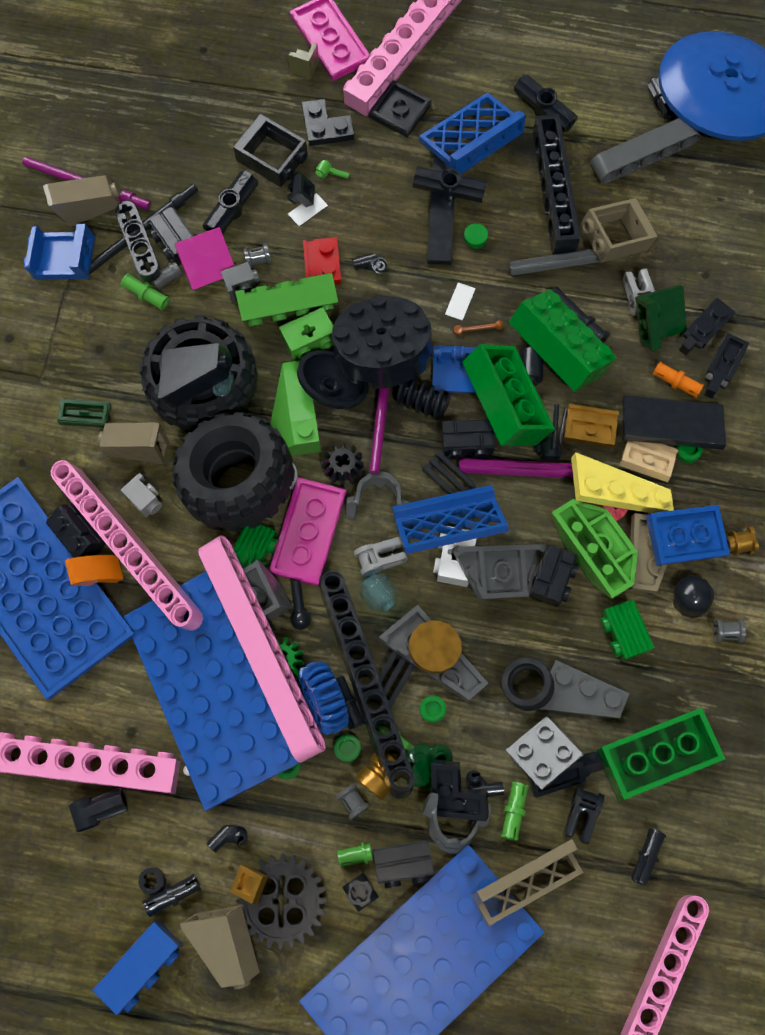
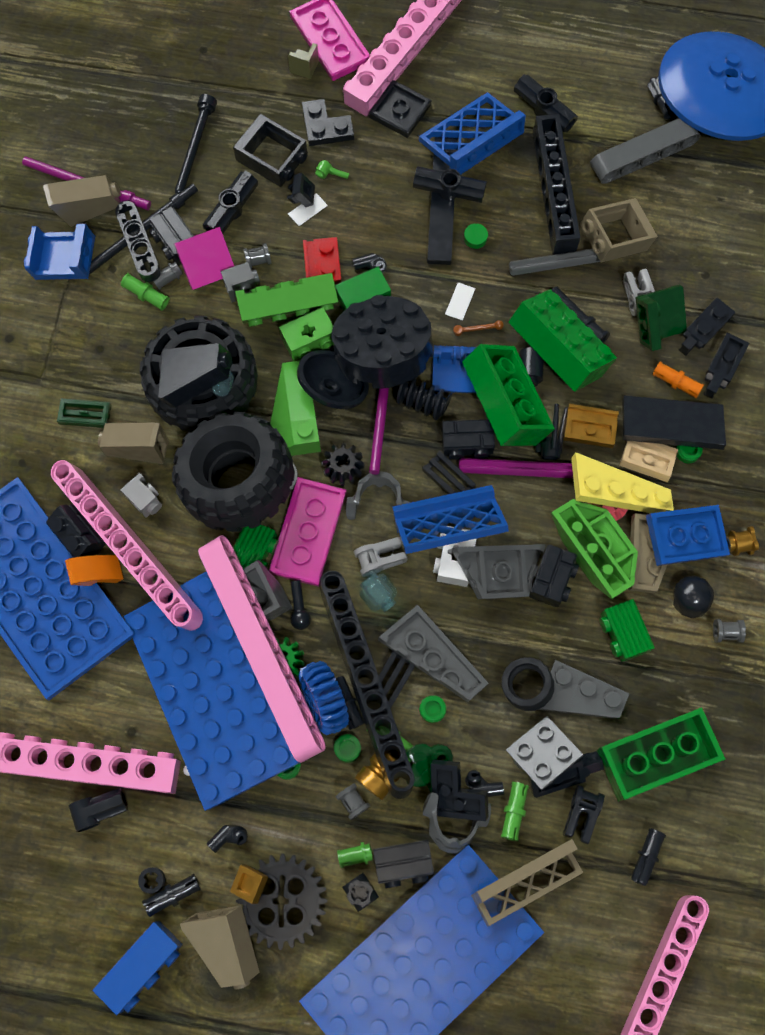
(206, 106): none -> black piece
(362, 288): none -> green brick
(434, 647): pearl gold tile -> none

